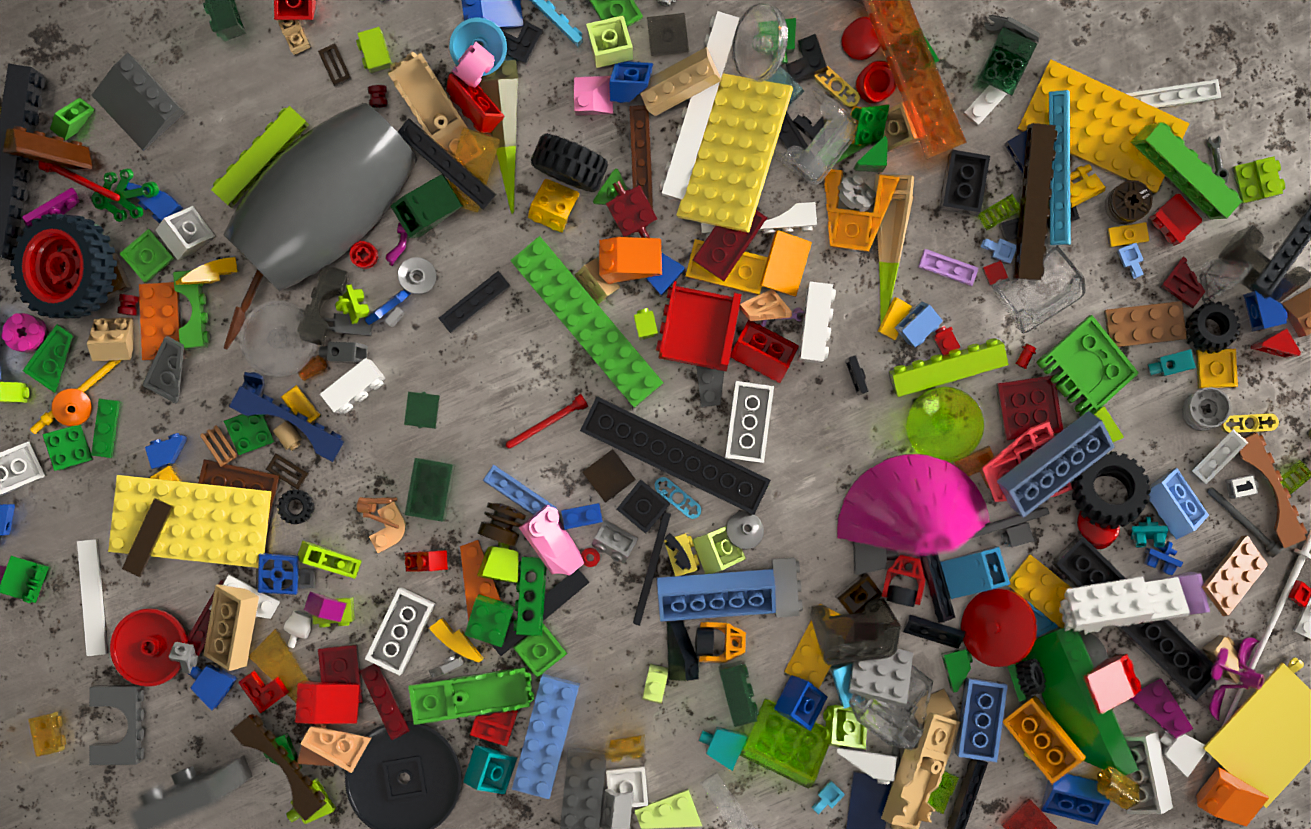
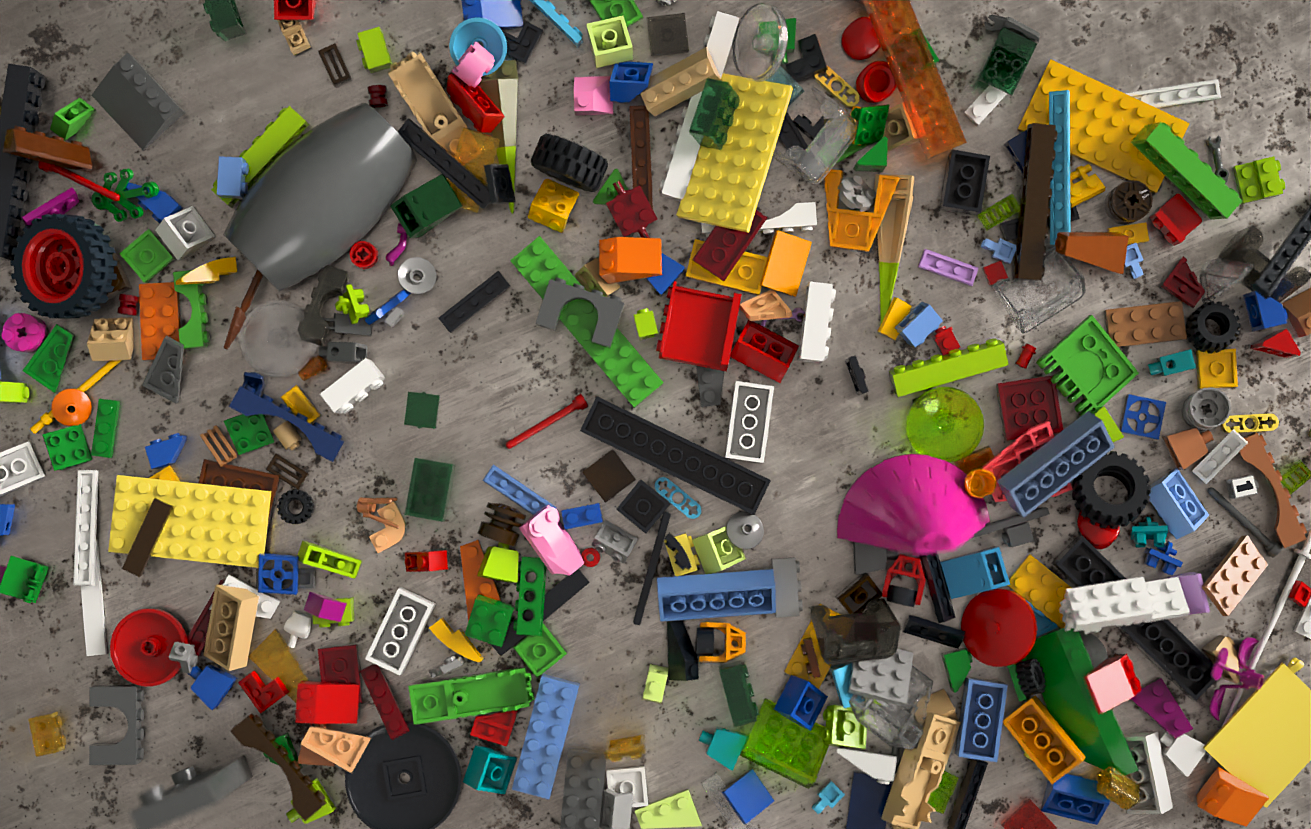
(85, 528): none -> white tile
(232, 177): none -> medium blue brick
(499, 183): none -> black plate
(560, 294): none -> dark grey arch
(714, 114): none -> clear green brick
(748, 796): none -> blue tile
(812, 665): none -> reddish brown plate
(980, 483): none -> light orange hair
(1096, 248): none -> dark orange slope
(1125, 427): none -> blue piece
(1187, 446): none -> nougat torso

